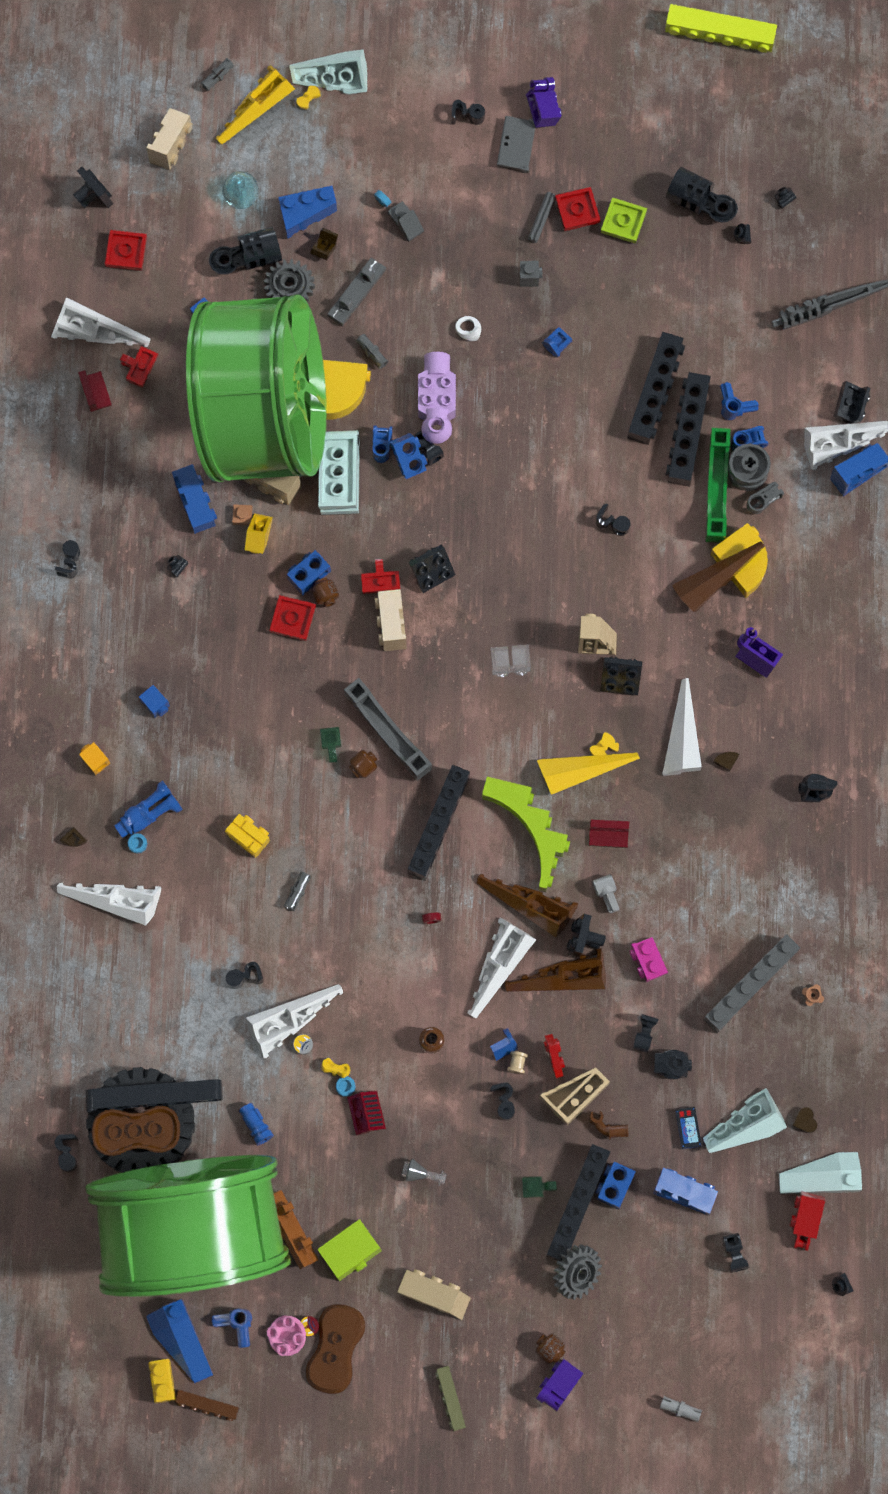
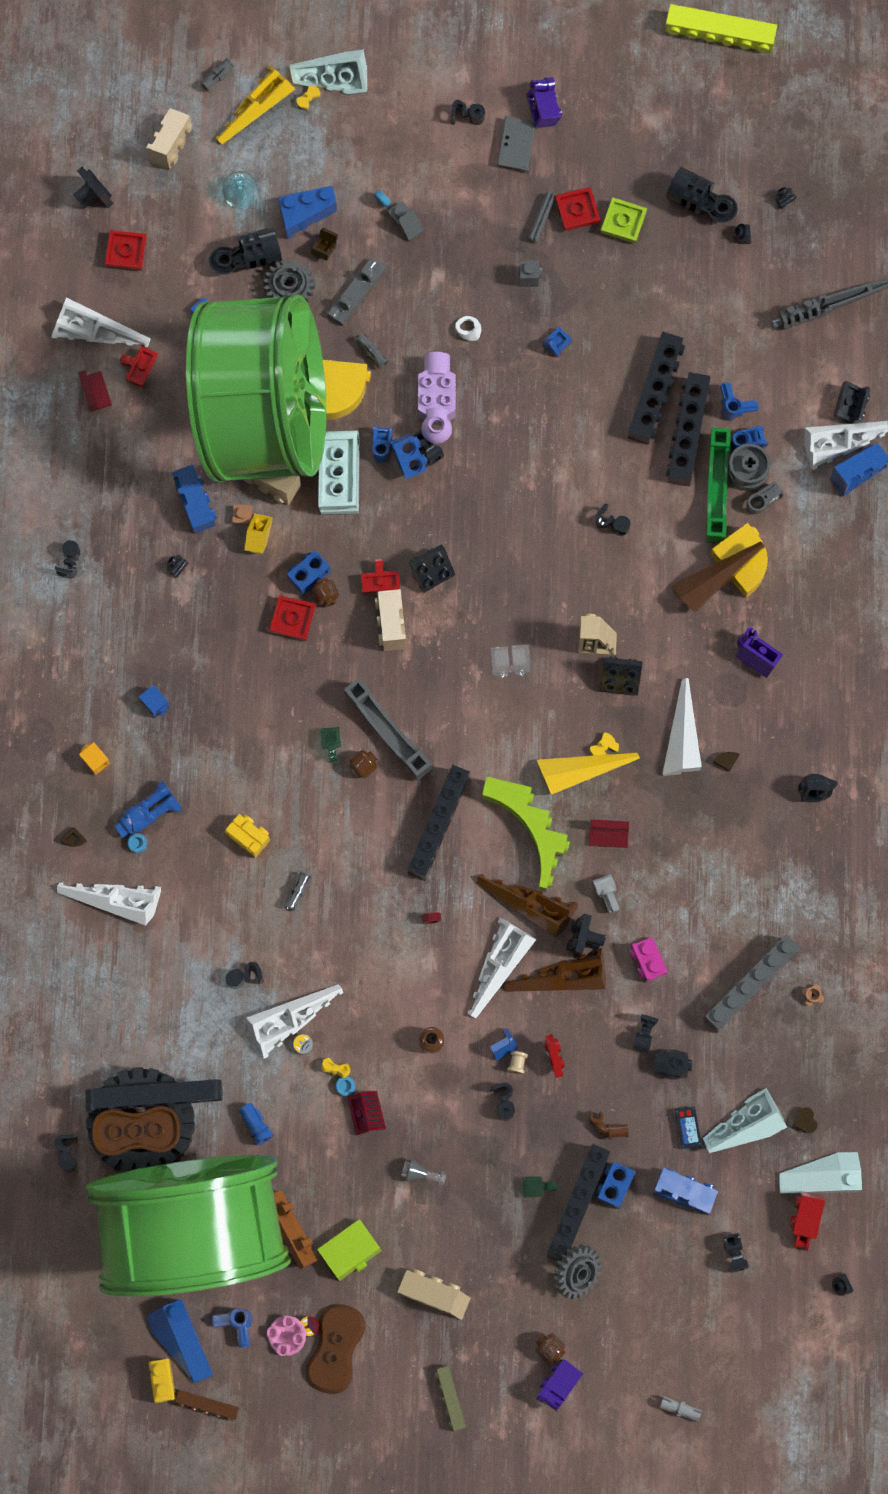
(575, 1095): tan wedge -> none

